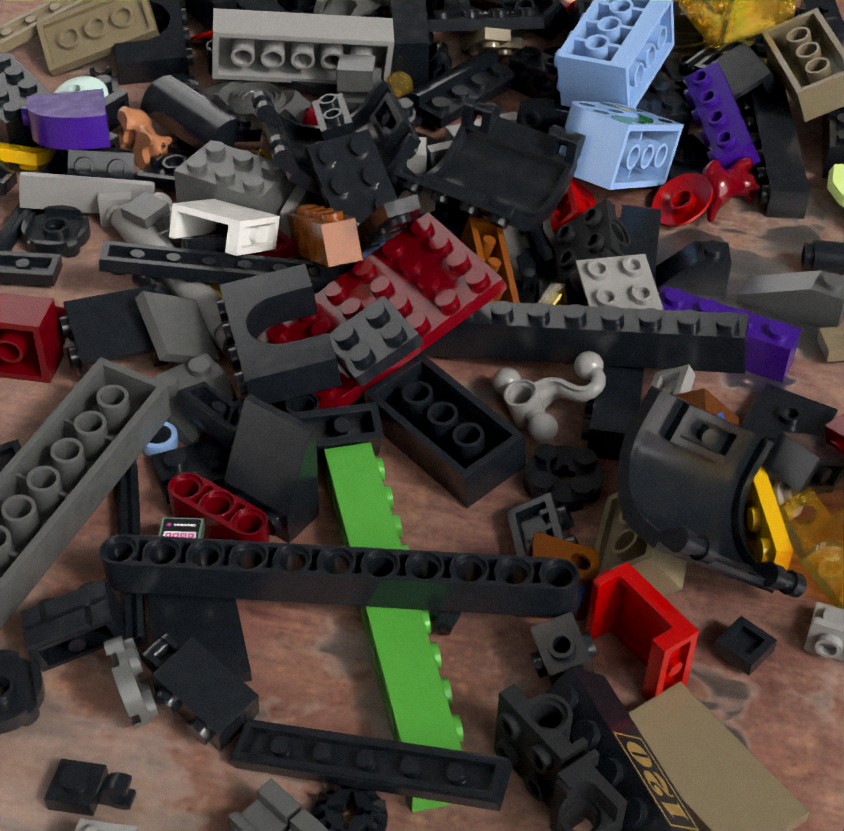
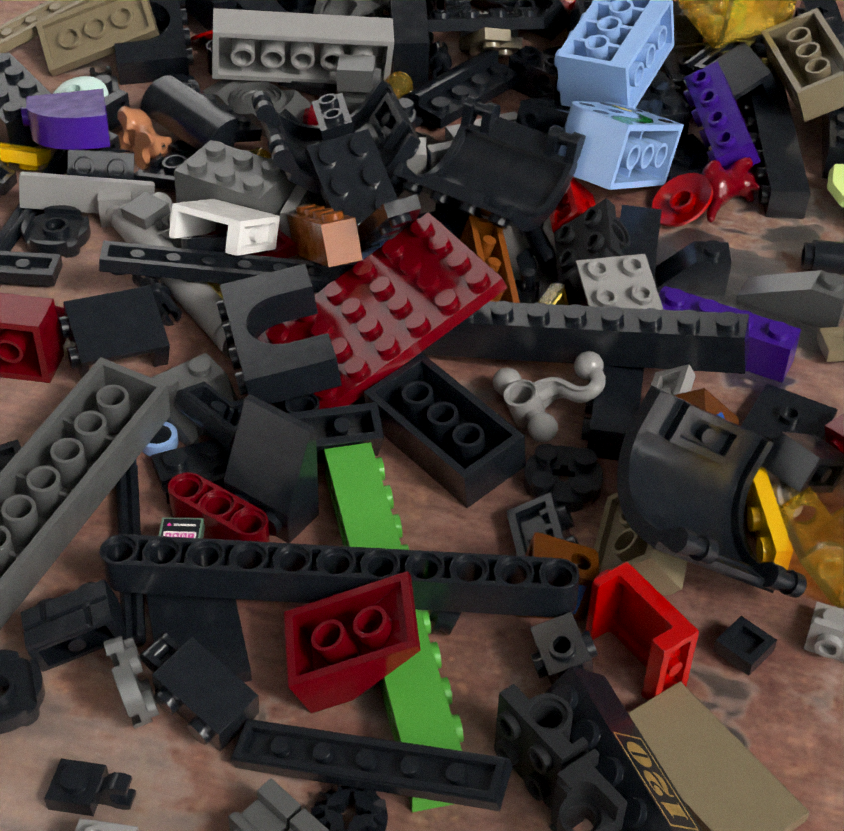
(175, 327): dark grey tile -> none
(350, 641): none -> dark red slope
(374, 341): black plate -> none

